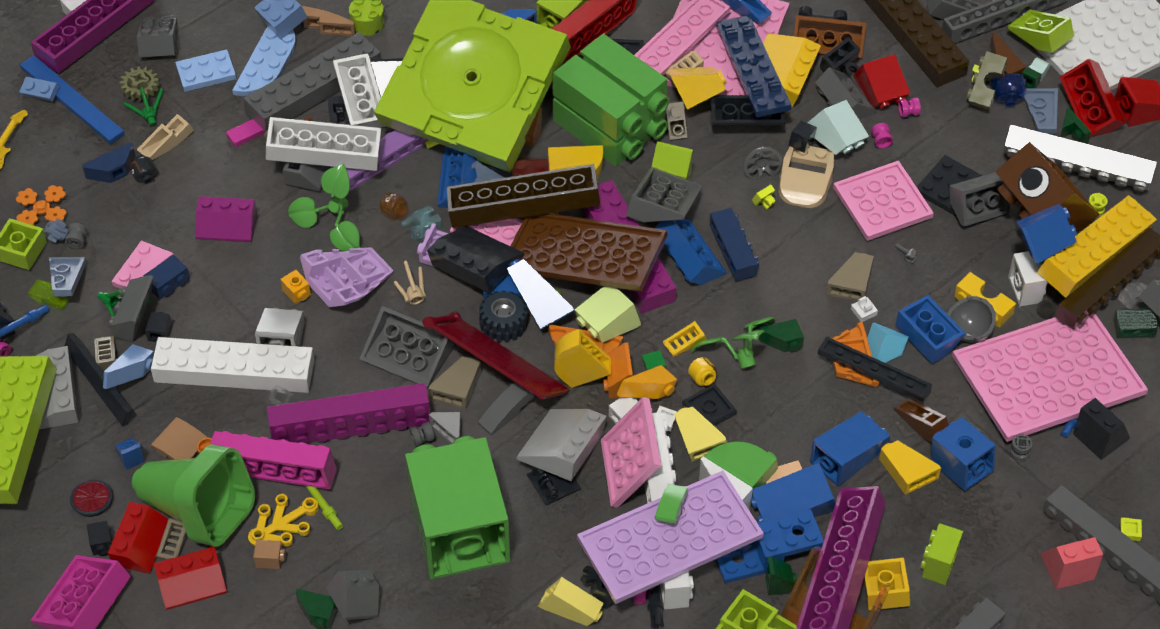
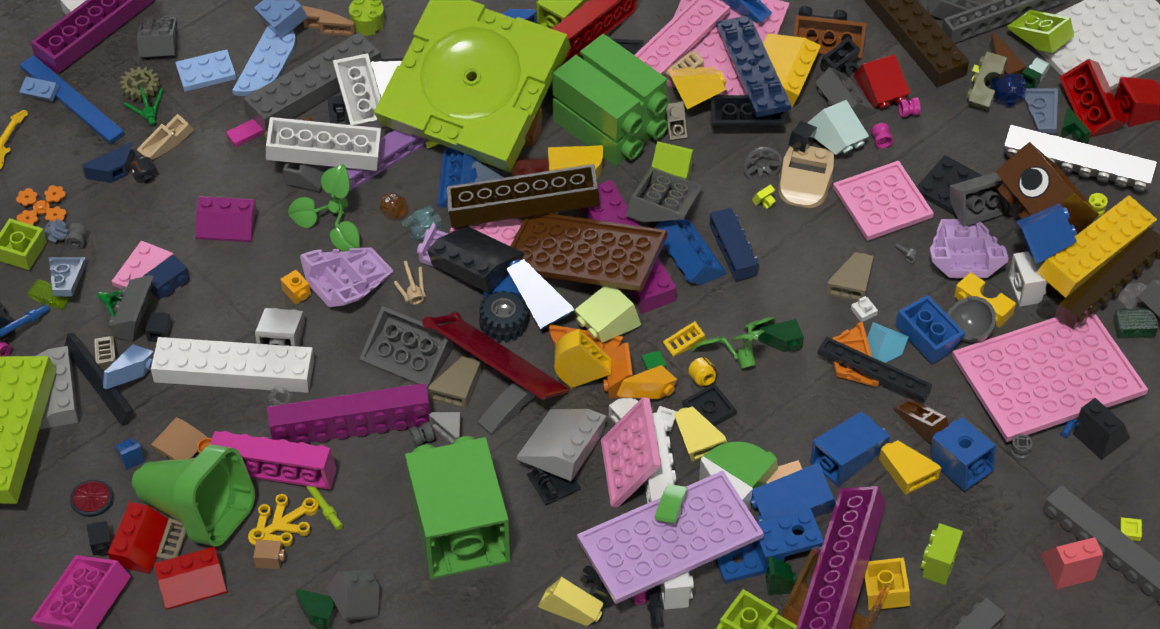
(966, 249): none -> lavender wedge

